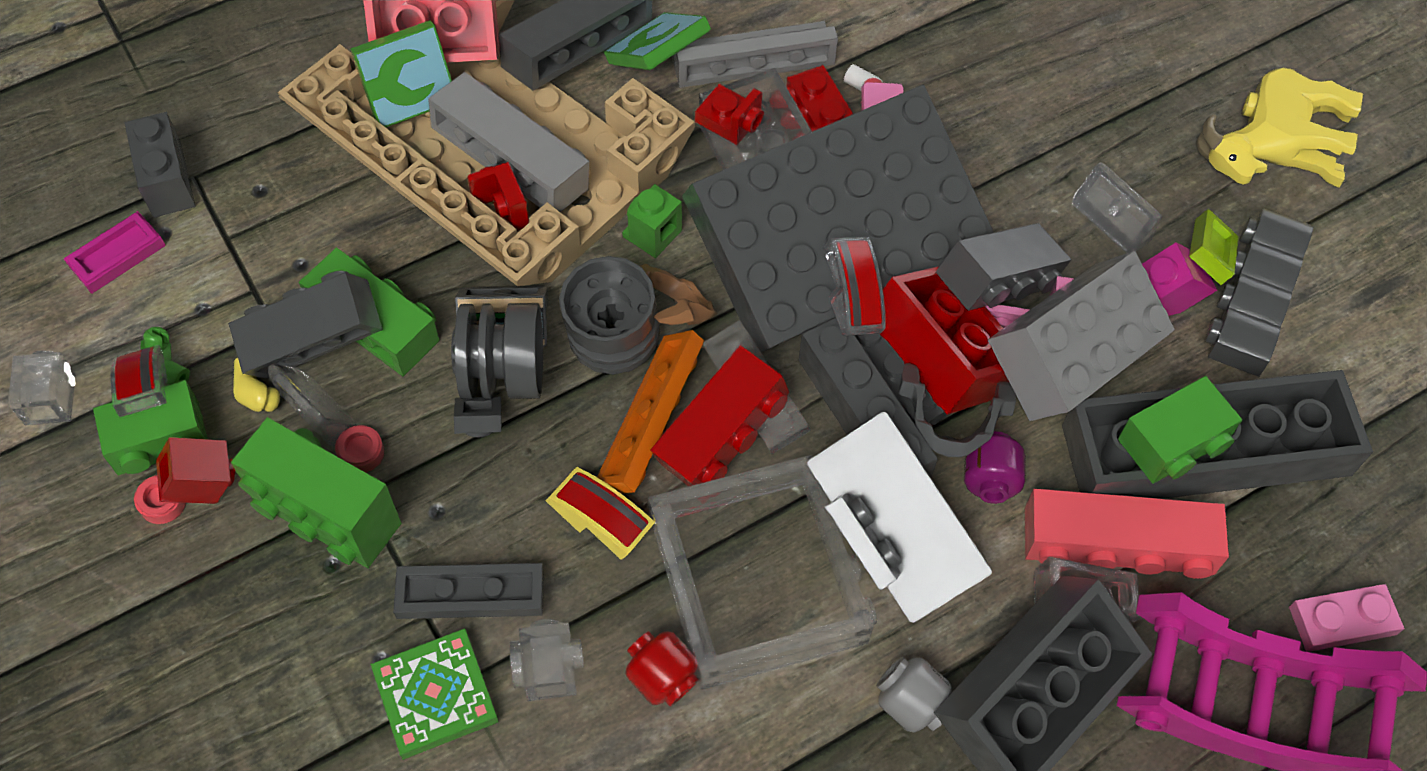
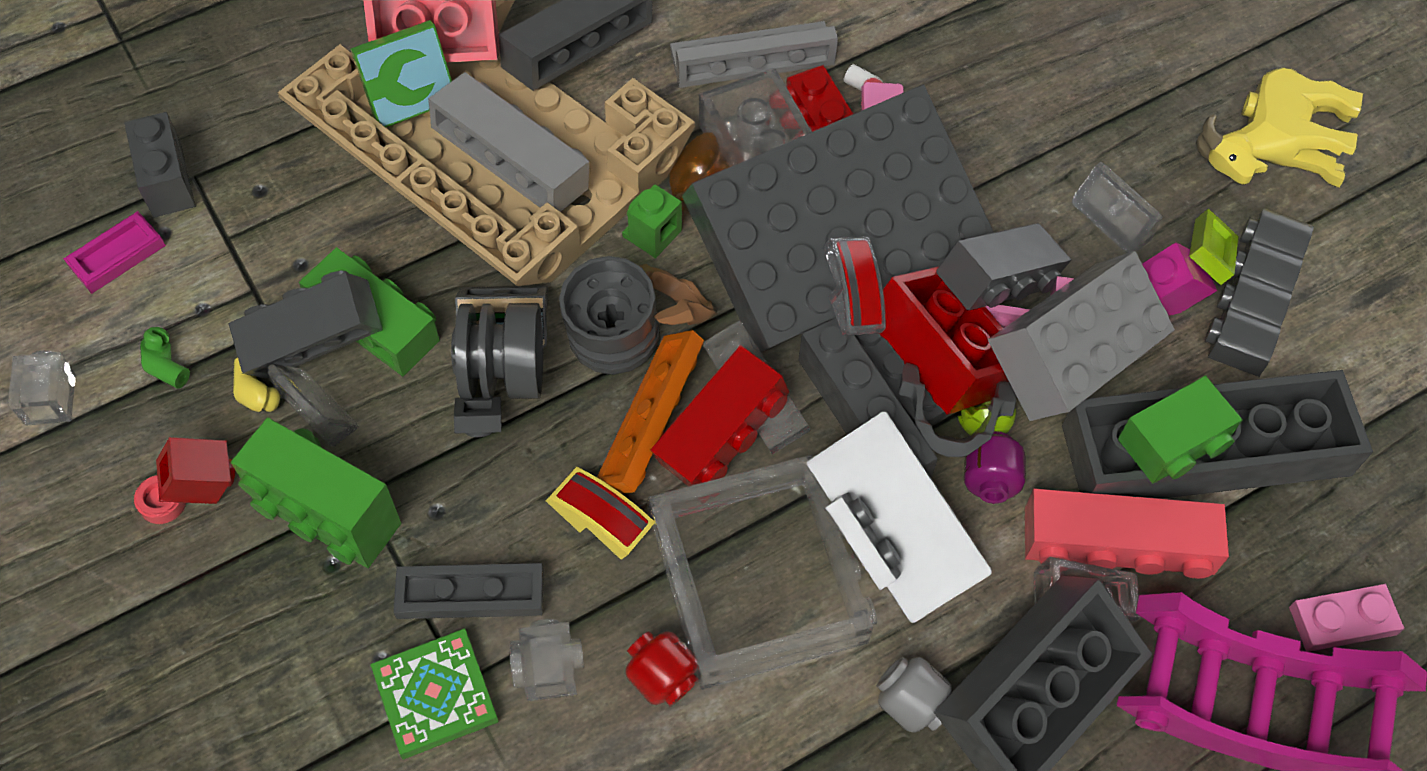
(137, 439): bright green brick -> none
(138, 380): slope -> none
(360, 447): coral tile -> none
(502, 188): red bracket -> none
(657, 40): bright green tile -> none
(697, 161): none -> clear orange piece
(730, 113): red bracket -> none
(973, 418): none -> lime plate

